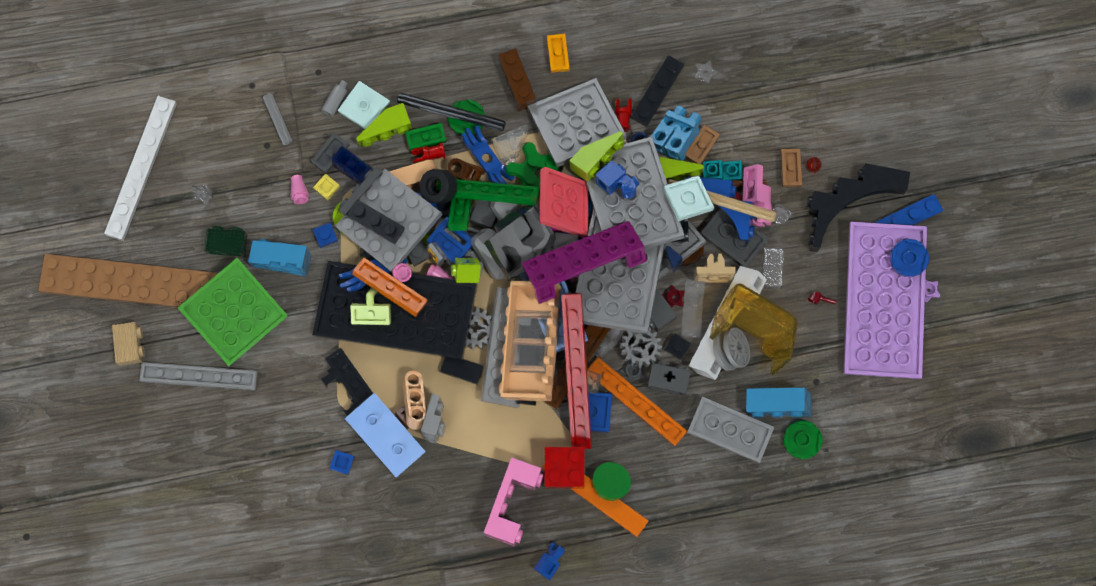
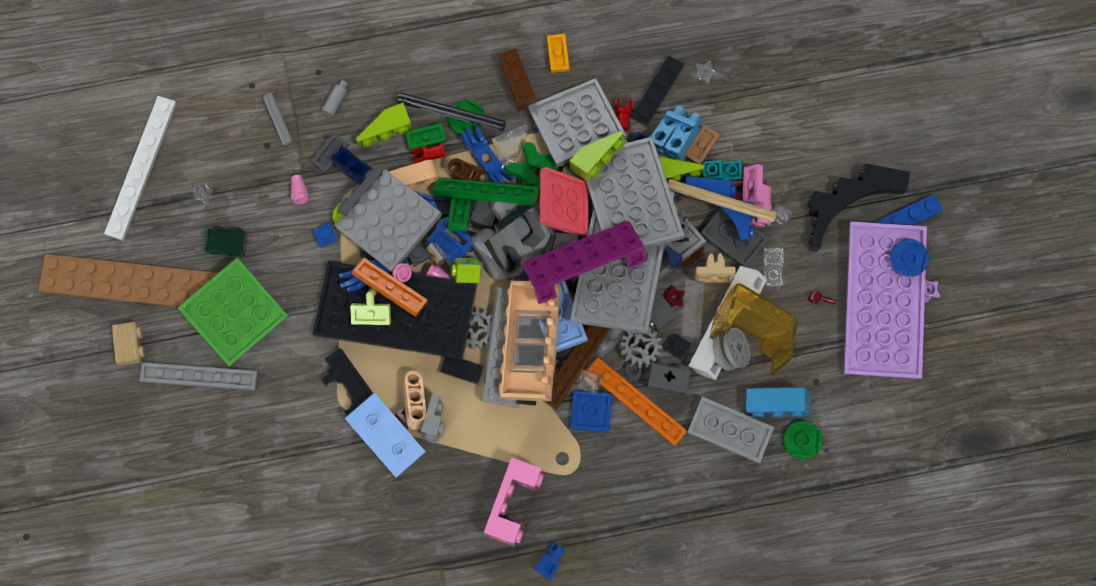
(280, 257): dark azure wedge -> none
(326, 187): light yellow tile -> none
(342, 462): blue plate -> none
(363, 105): light aqua plate -> none
(376, 221): black plate -> none
(428, 183): black tyre -> none
(564, 467): red brick -> none
(576, 370): plate -> none
(611, 481): green tile -> none
(615, 177): blue brick -> none
(615, 510): orange tile -> none
(688, 198): light aqua plate -> none
(791, 168): medium nougat plate -> none
(809, 165): clear red hinge -> none

